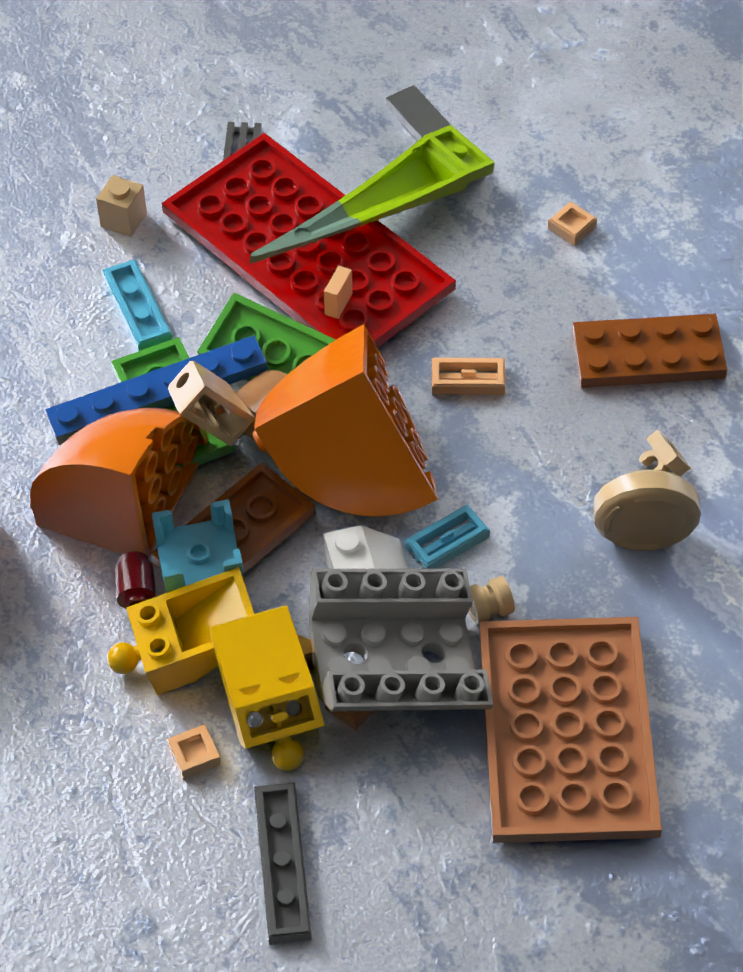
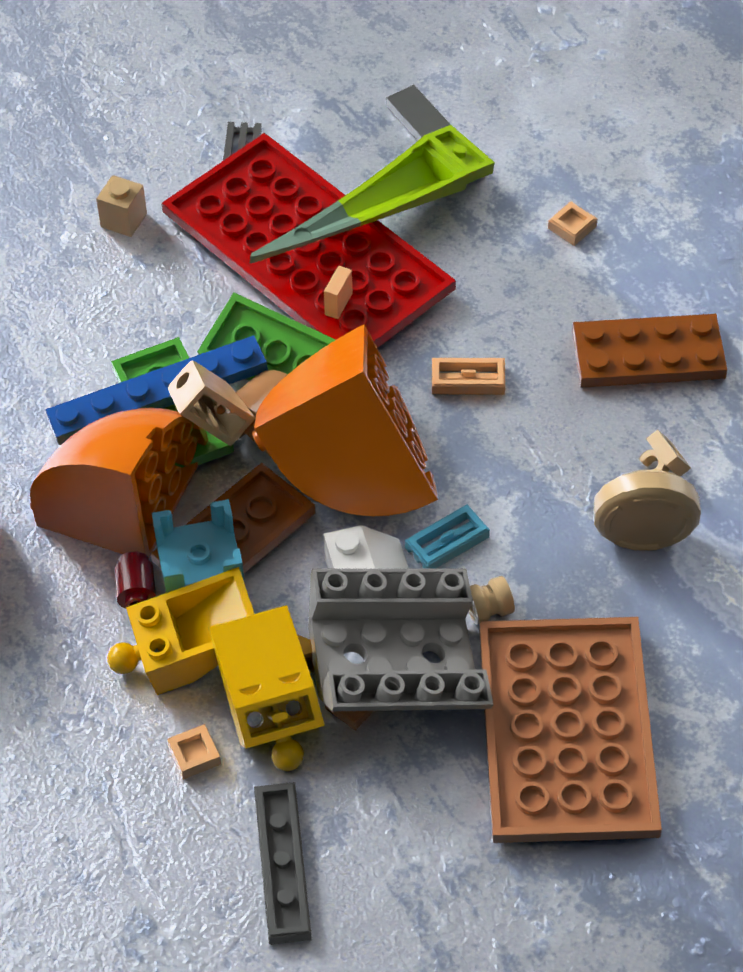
(136, 305): medium azure tile -> none

